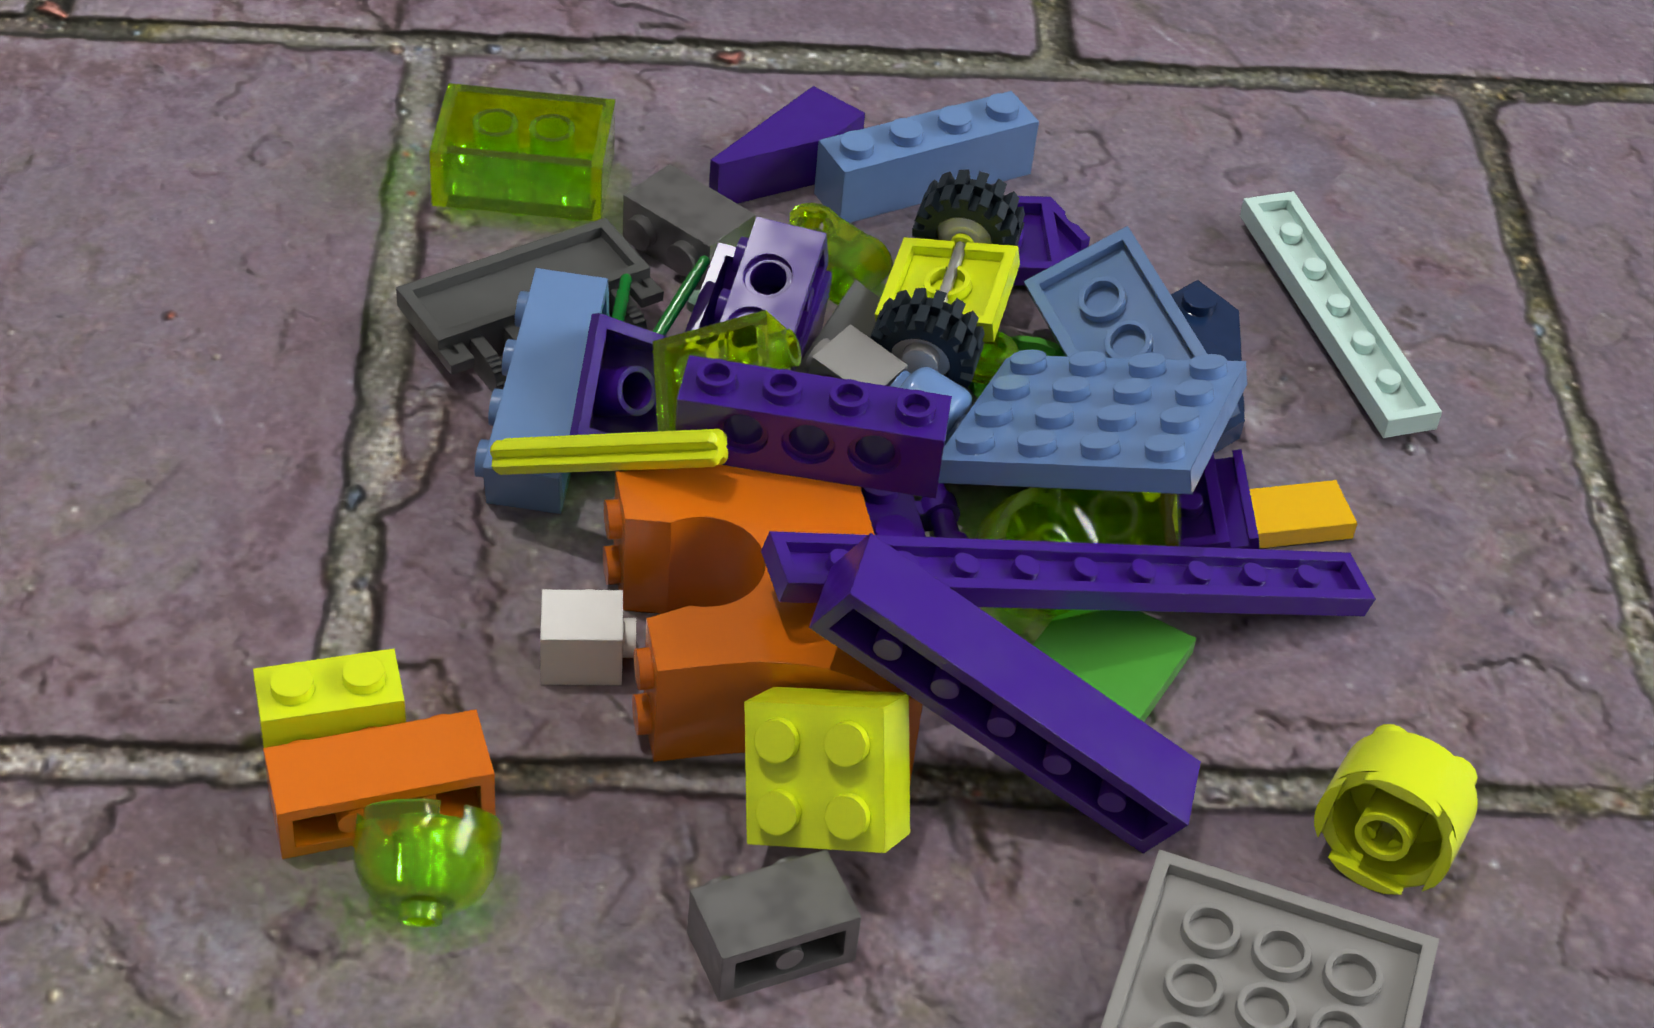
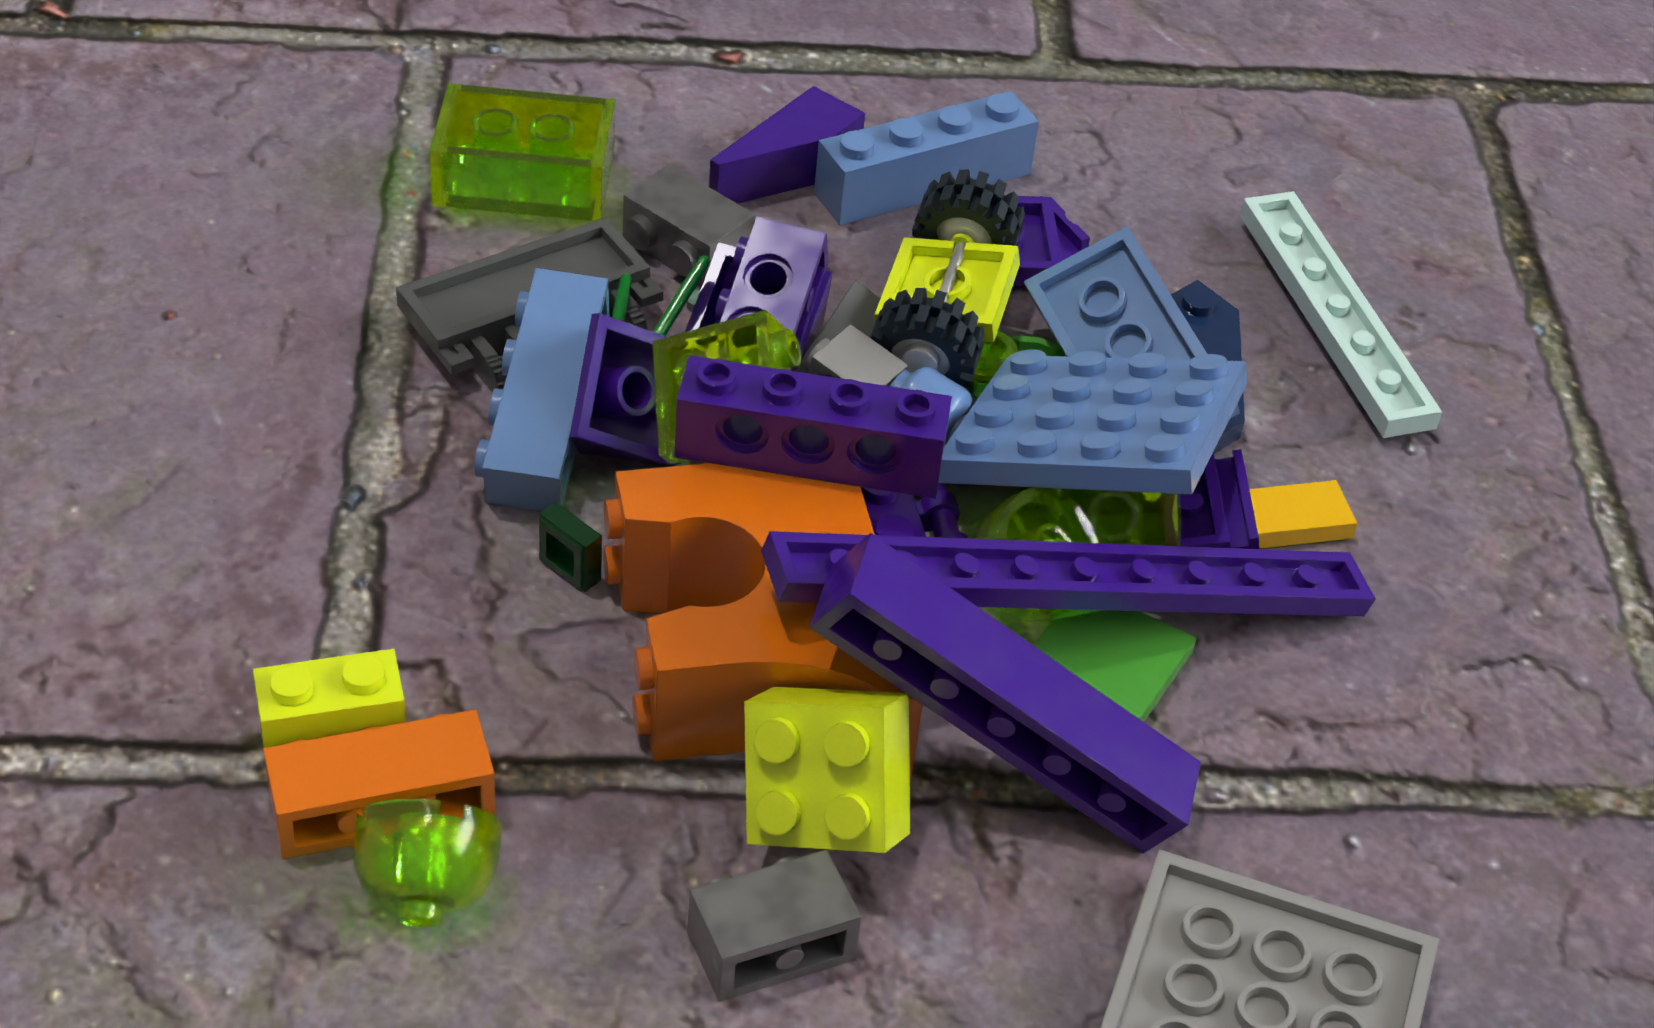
(570, 547): none -> dark green tile
(584, 637): white brick -> none
(610, 452): neon yellow axle -> none
(850, 250): clear neon green piece -> none
(1397, 811): neon yellow brick -> none

